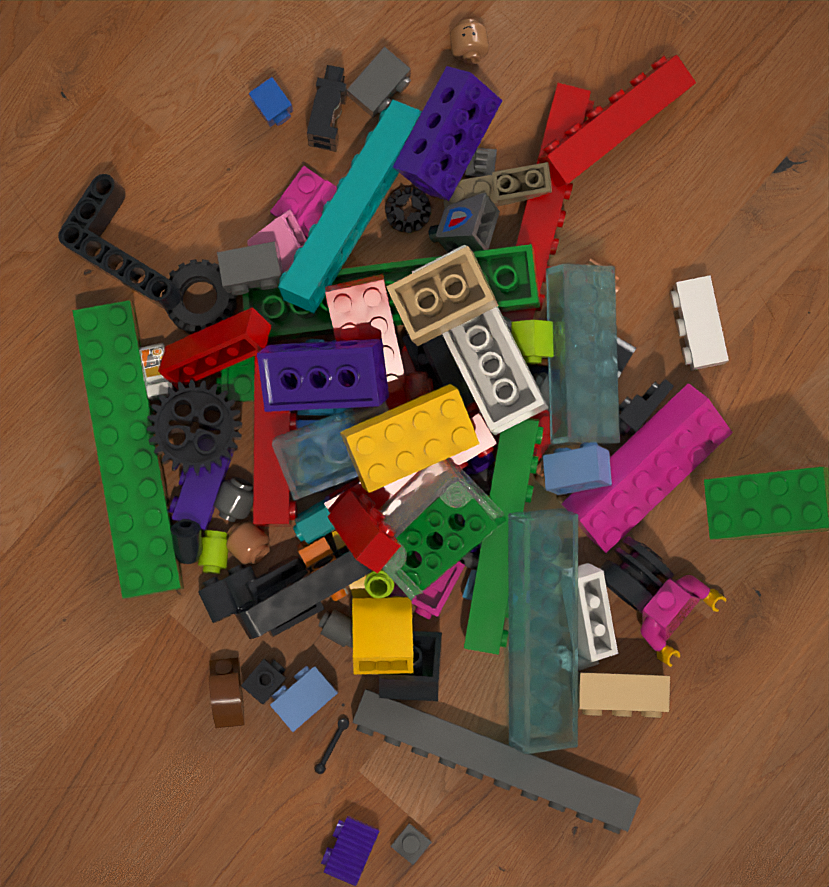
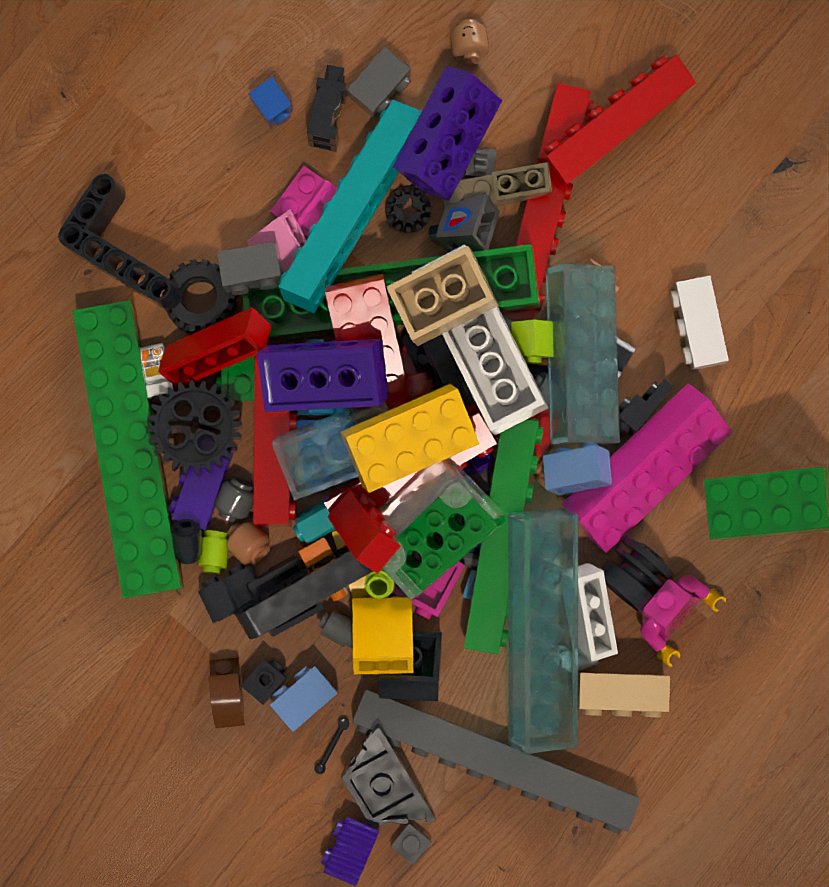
(384, 784): none -> wing

